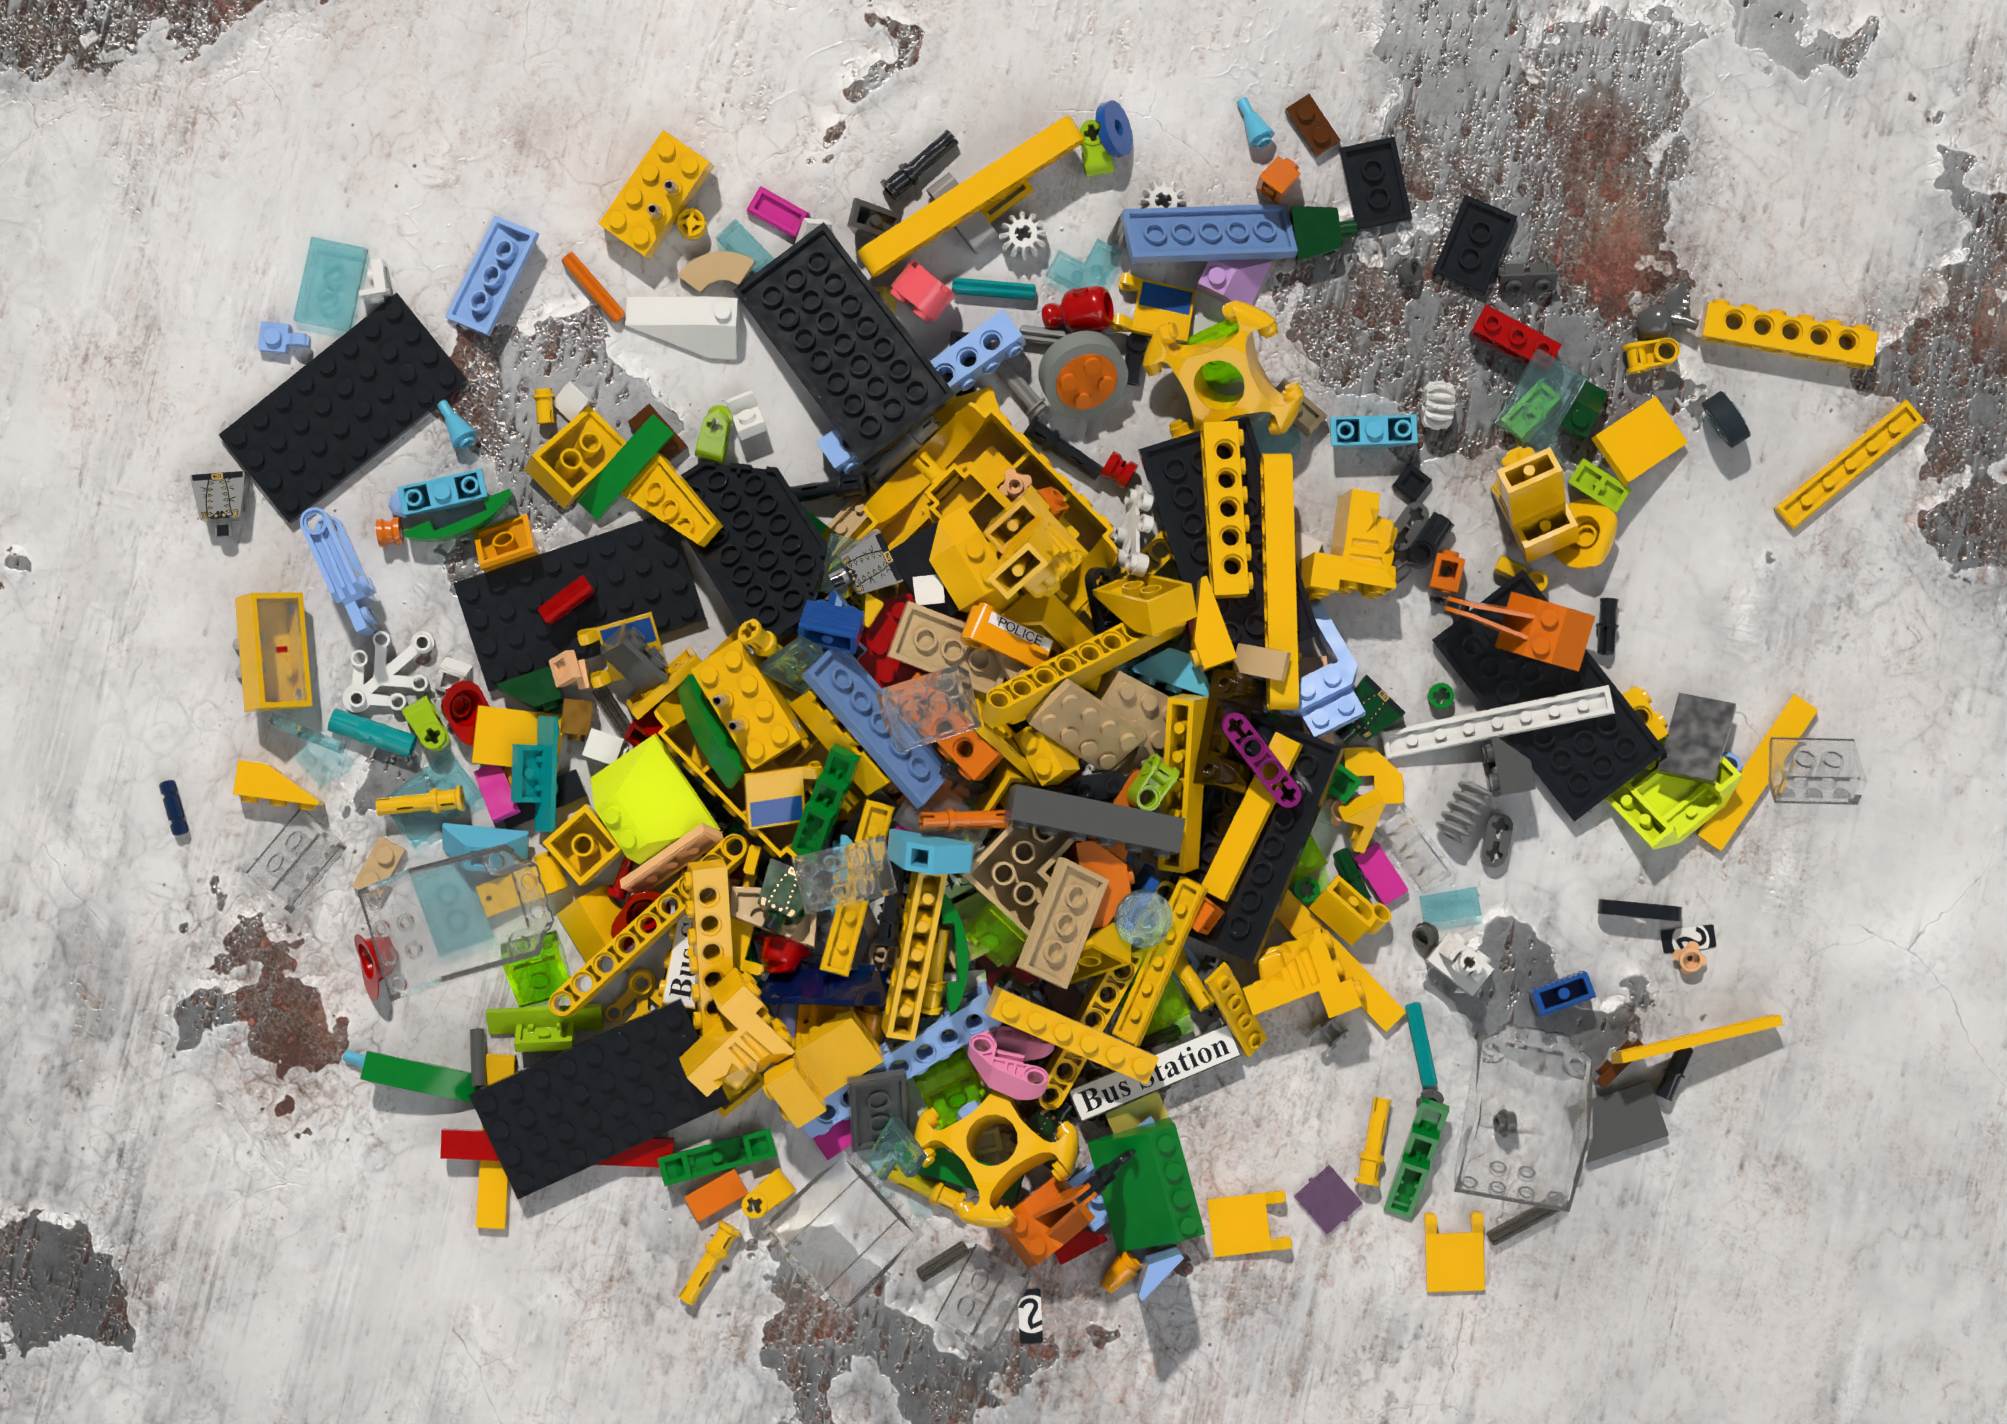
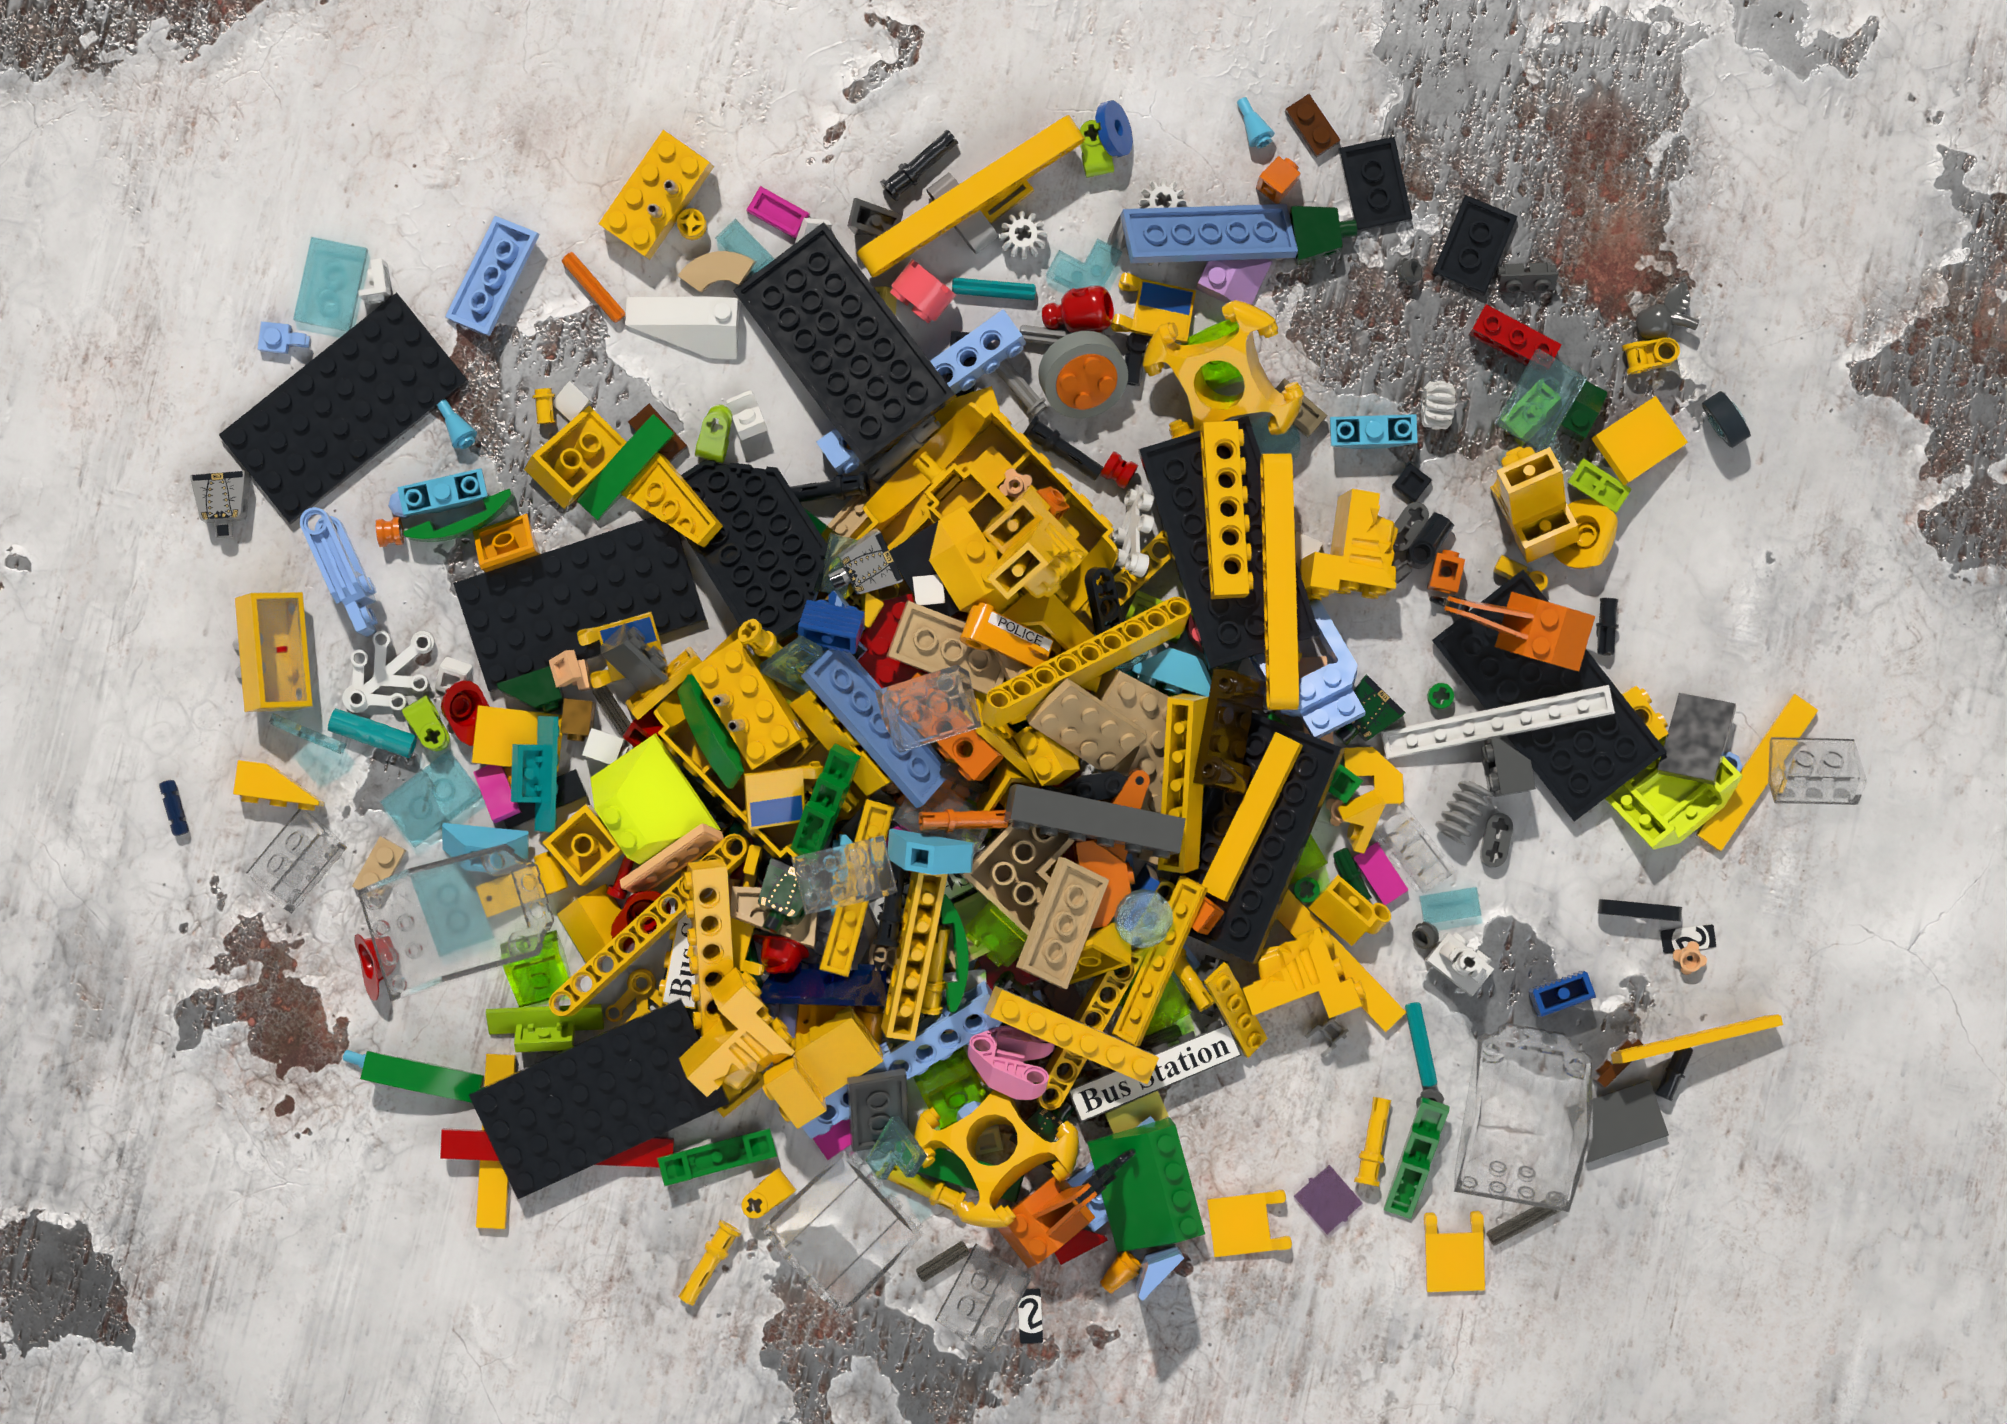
(435, 801): yellow pin -> none
(477, 1053): dark grey piece -> none
(566, 600): red slope -> none
(716, 1195): orange tile -> none
(1149, 602): yellow slope -> none
(1152, 781): lime piece -> none
(1210, 637): yellow slope -> none
(1258, 761): magenta beam -> none
(1261, 662): tan slope -> none
(1505, 1122): dark grey plate -> none
(1849, 464): yellow tile -> none
(1862, 339): yellow brick -> none

